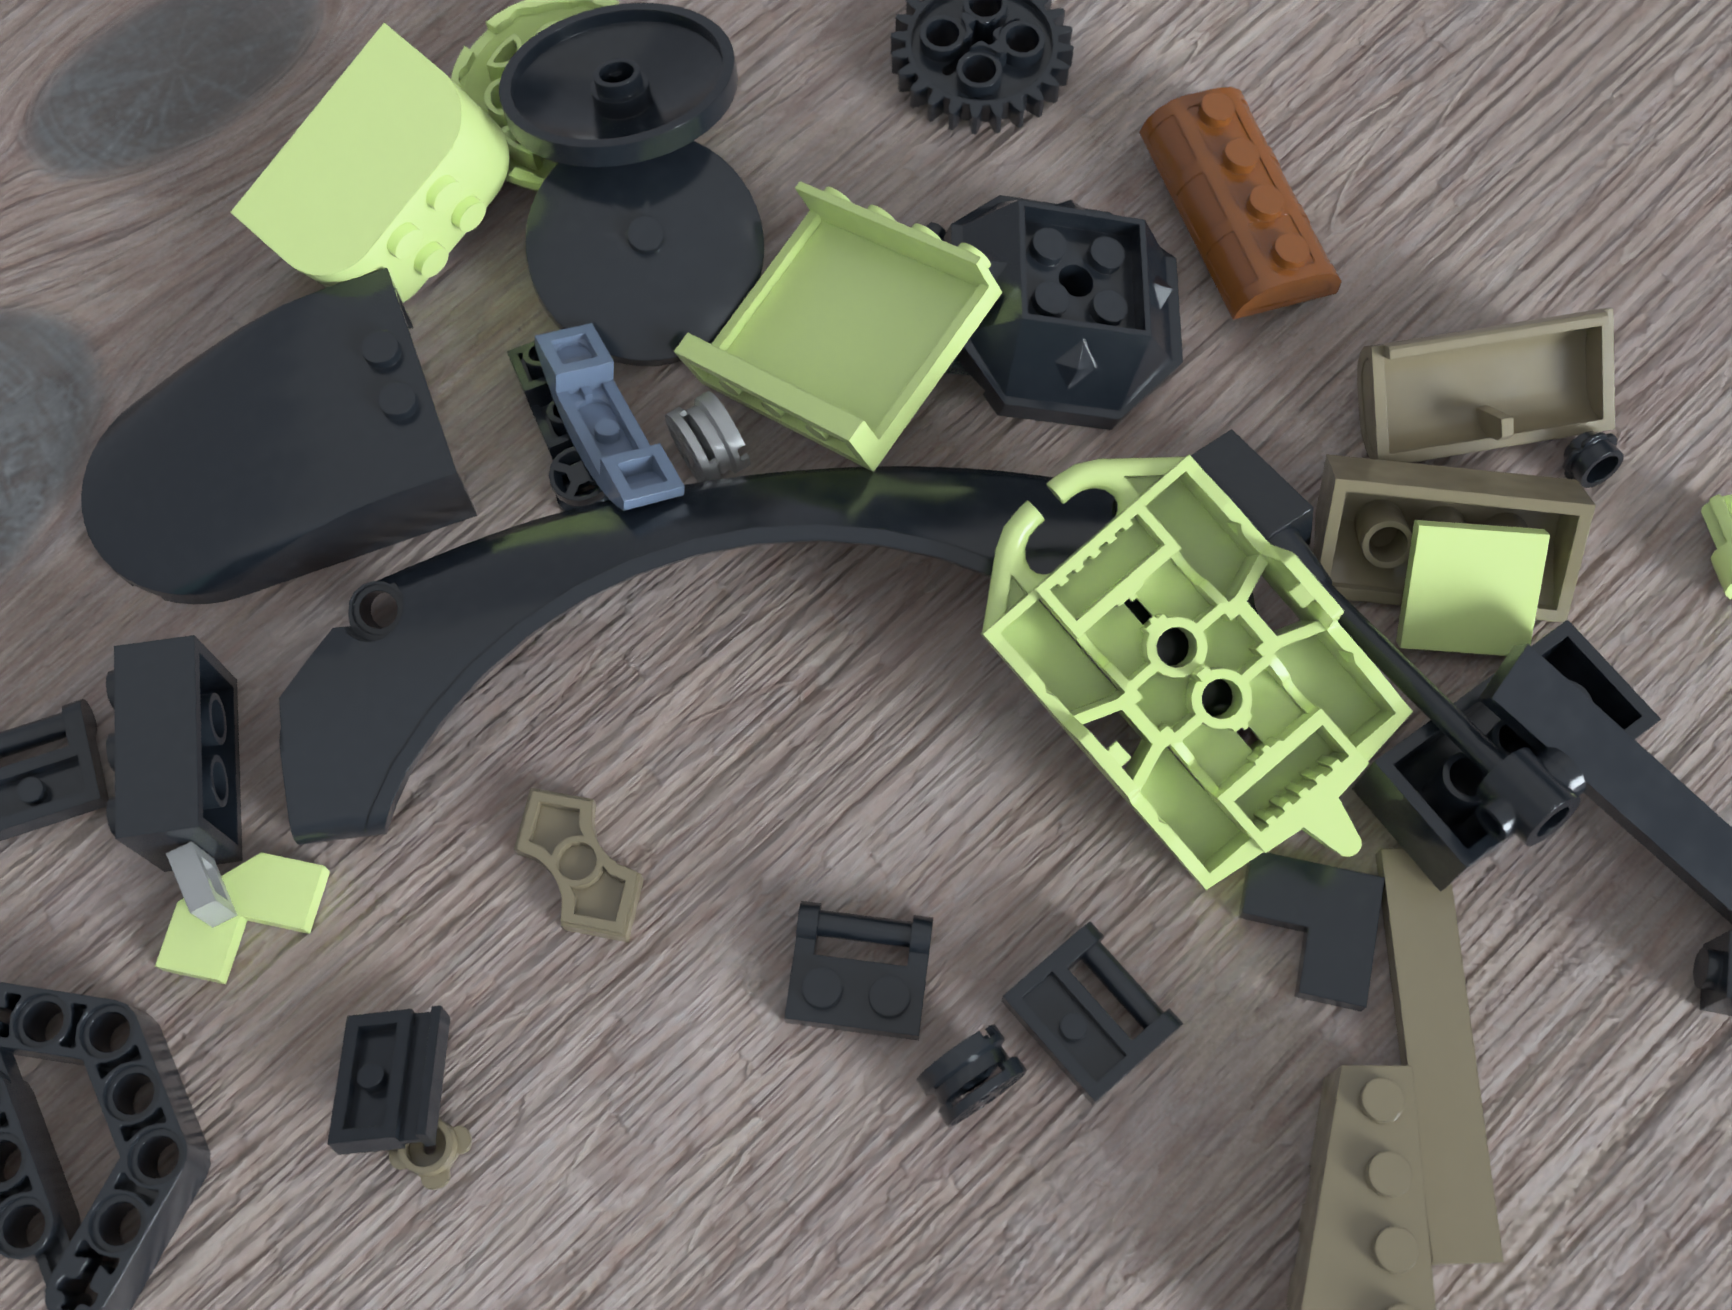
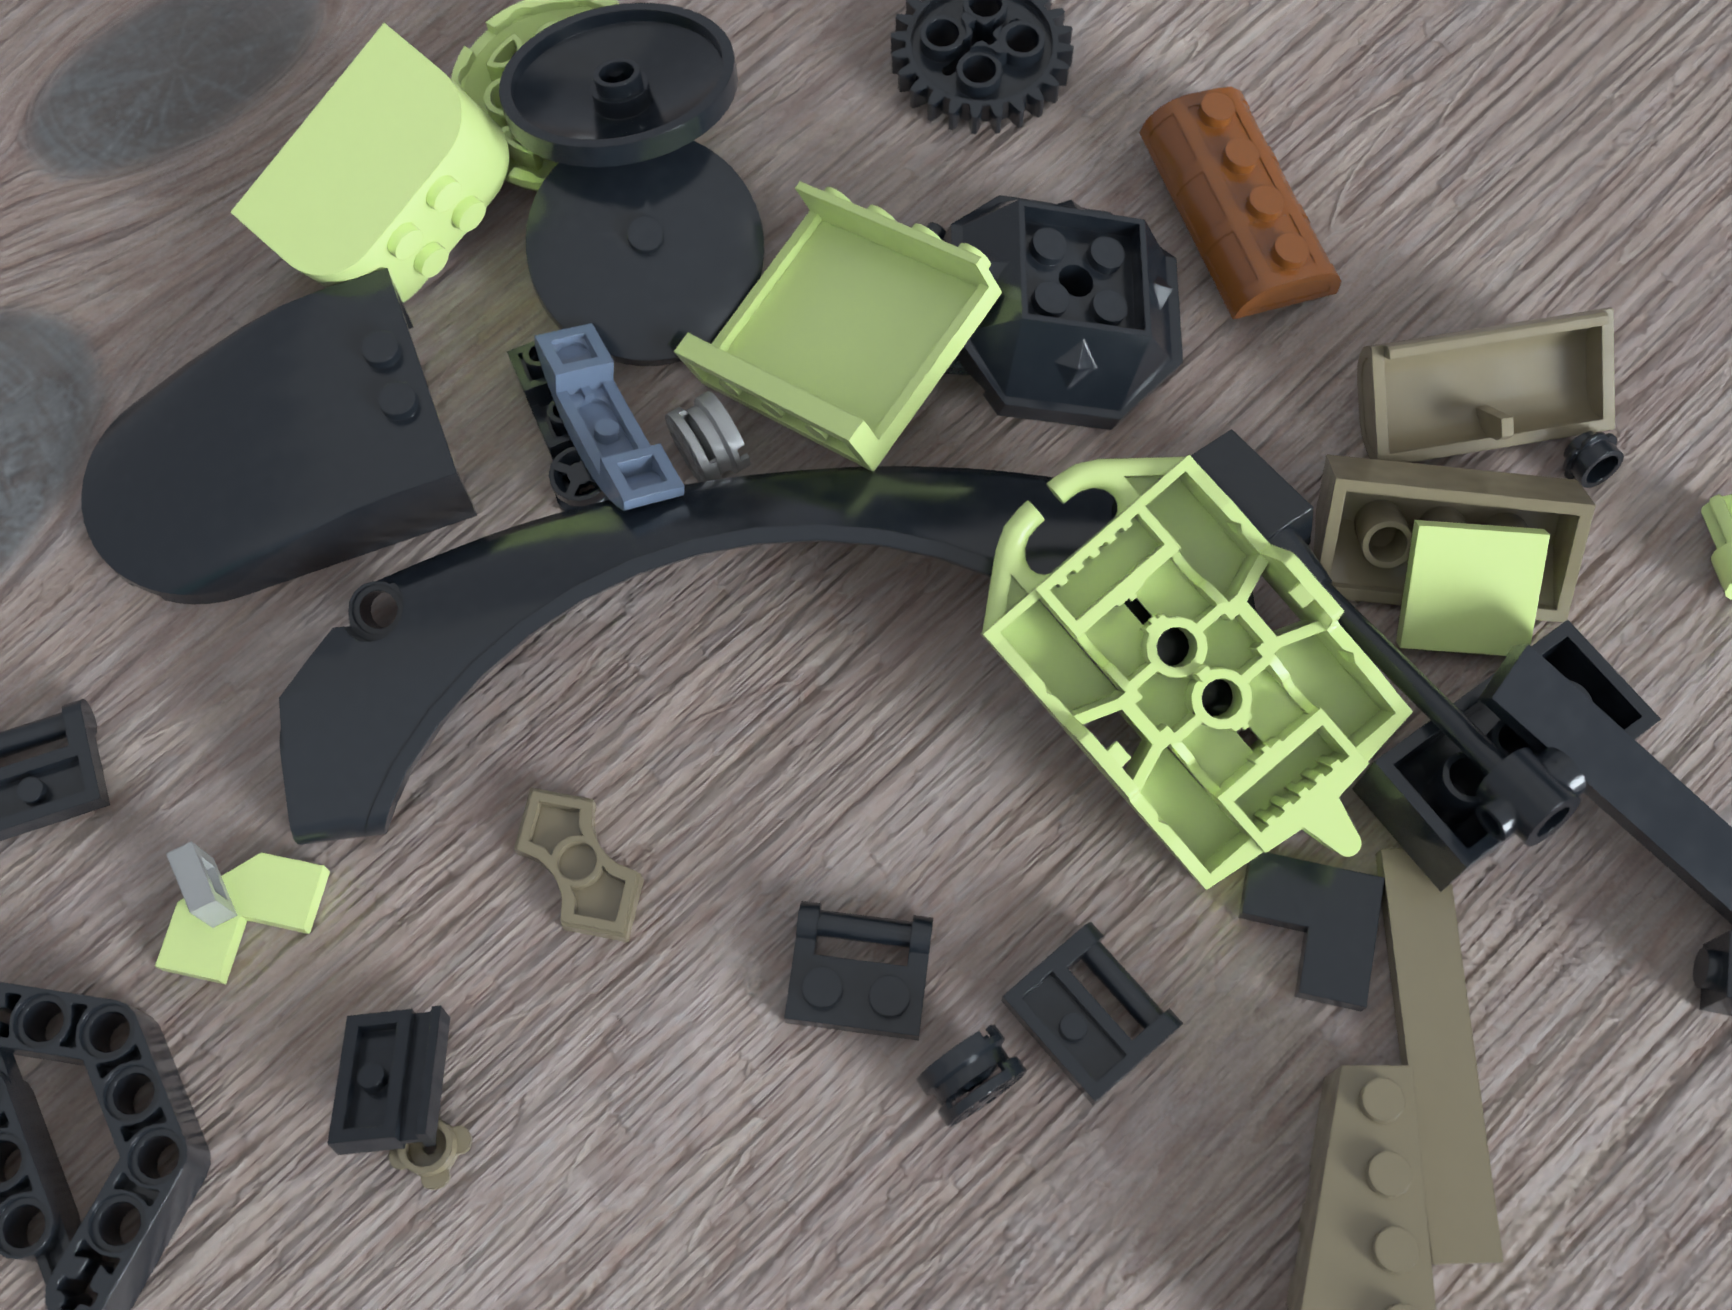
(174, 751): black brick -> none

